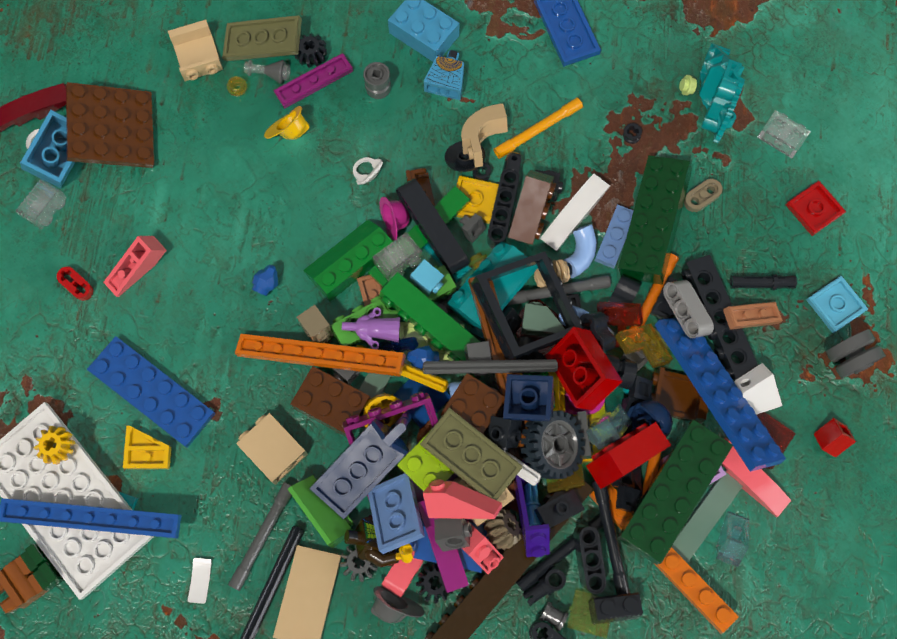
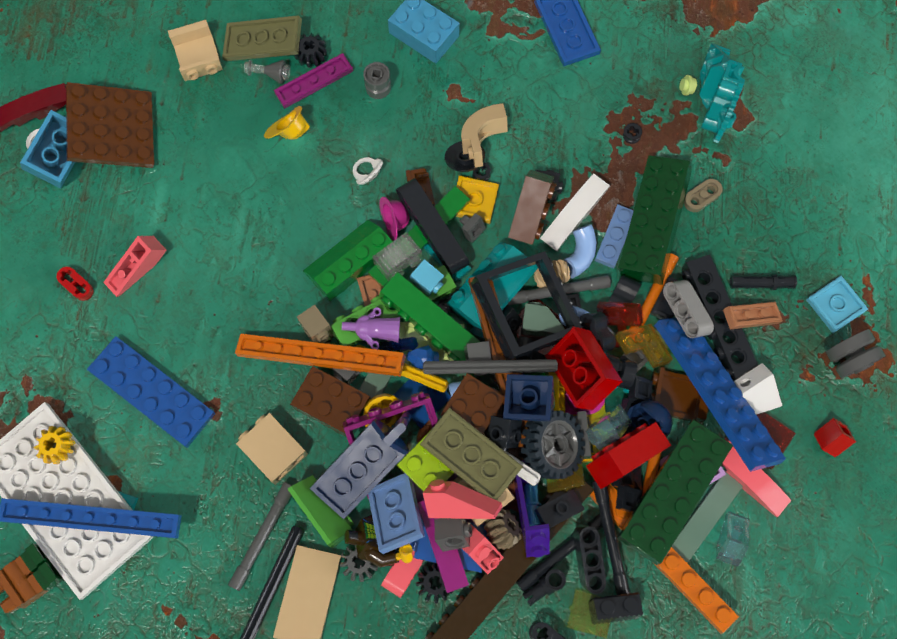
(41, 204): clear brick -> none
(144, 451): yellow wing -> none
(199, 580): white sticker -> none
(236, 81): clear yellow plate -> none
(265, 280): blue rock -> none
(392, 608): dark grey piece -> none
(445, 76): dark azure torso -> none
(476, 260): clear yellow plate -> none
(501, 208): black piece -> none
(511, 144): light orange piece -> none
(553, 616): dark grey bush -> none
(784, 134): clear brick -> none
(815, 208): red tile -> none

